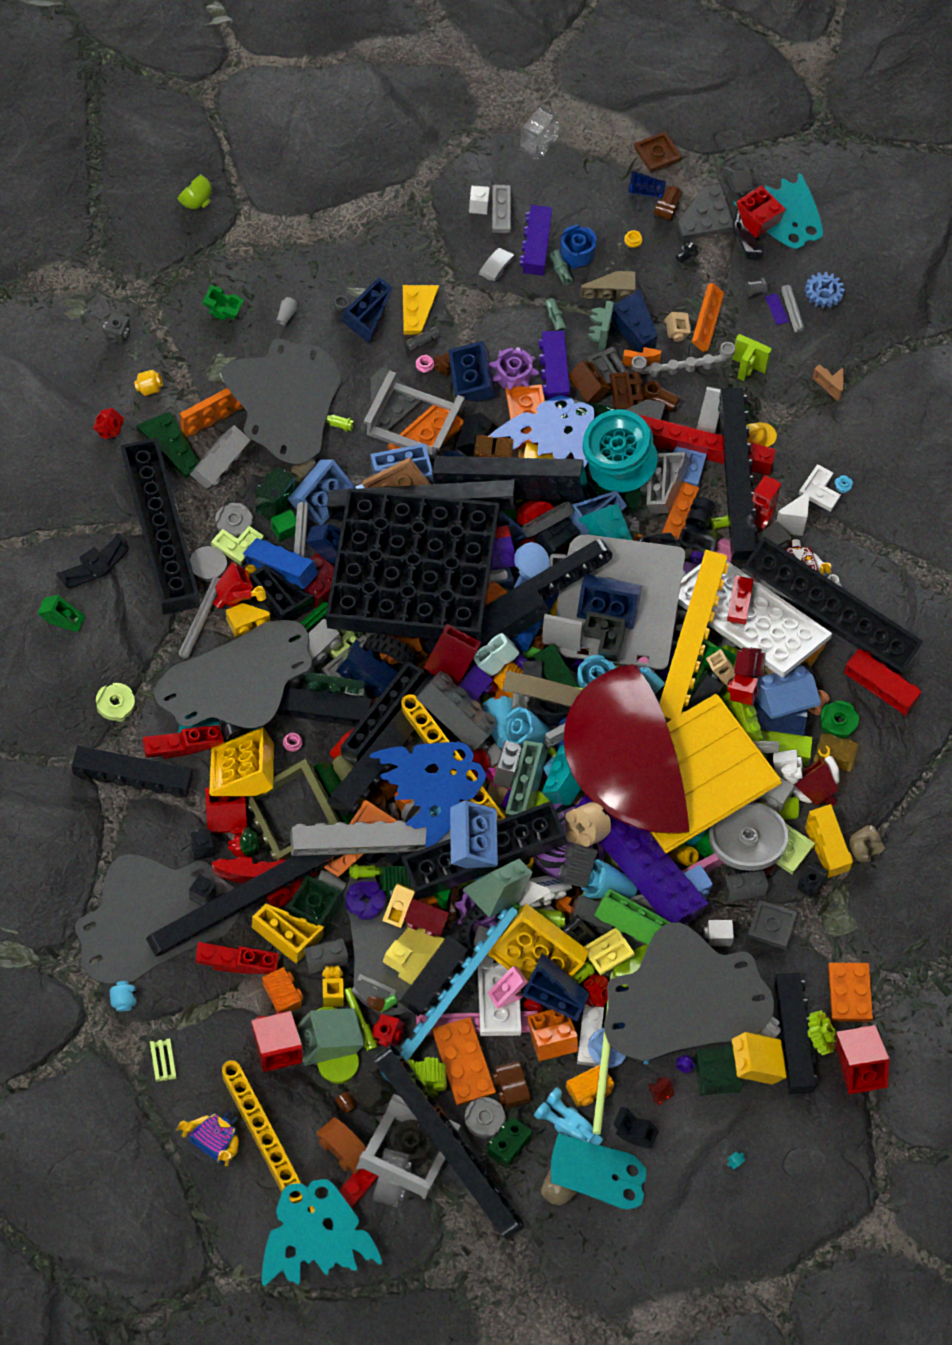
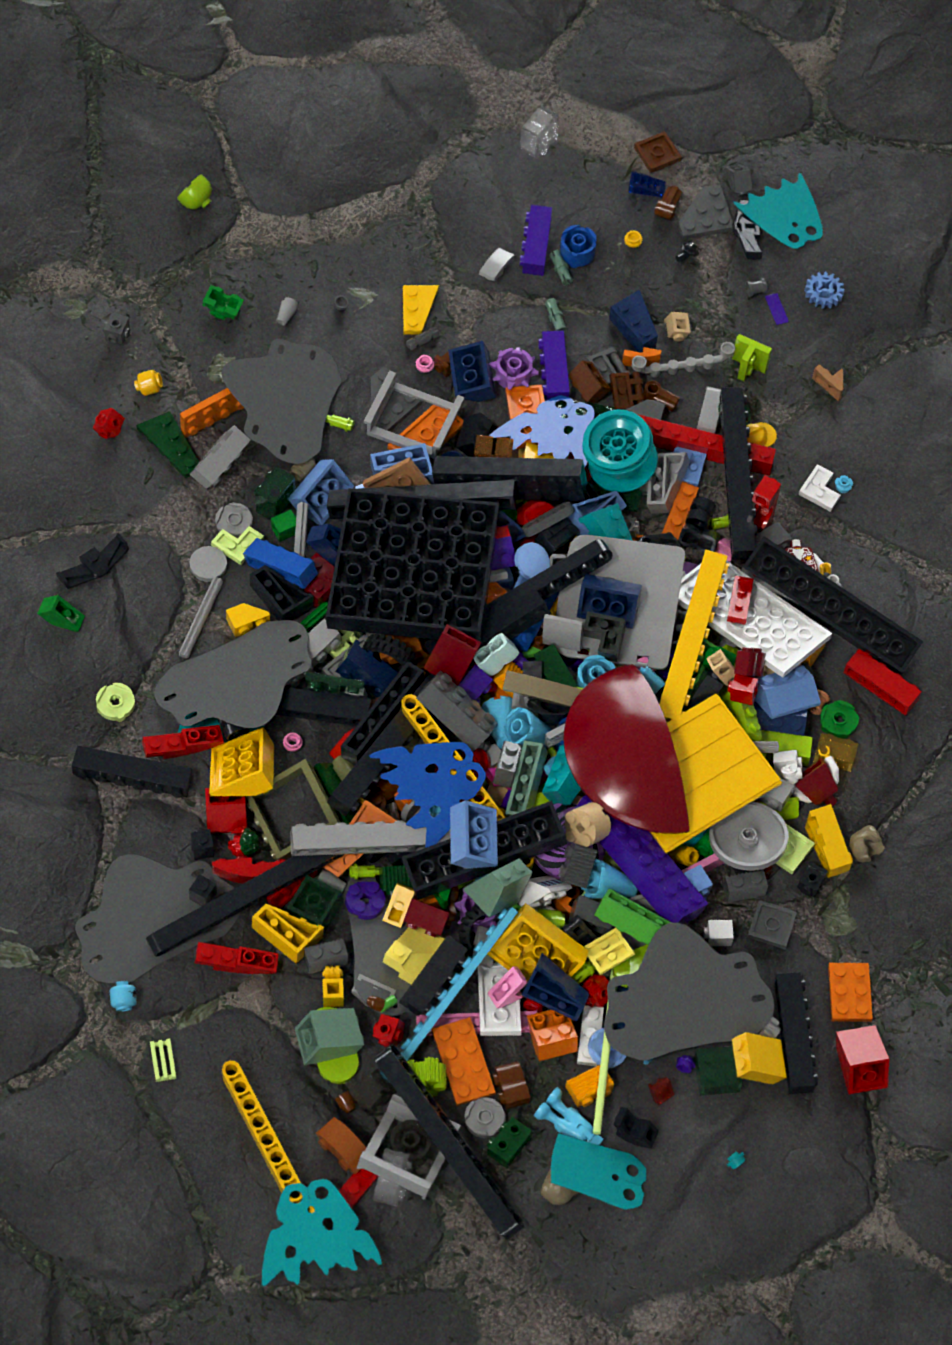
(160, 526): black brick -> none
(213, 1136): torso -> none
(236, 586): red torso -> none
(277, 1041): slope -> none
(282, 991): orange brick -> none
(367, 309): dark blue wedge -> none
(369, 1041): lime pin -> none
(479, 199): white brick -> none
(501, 209): light grey plate -> none
(603, 317): sand green piece -> none
(612, 286): dark tan slope -> none
(696, 557): dark purple plate -> none
(708, 317): orange plate -> none
(759, 211): red slope -> none
(792, 308): light grey axle -> none
(794, 515): white slope -> none
(821, 1032): lime gear -> none

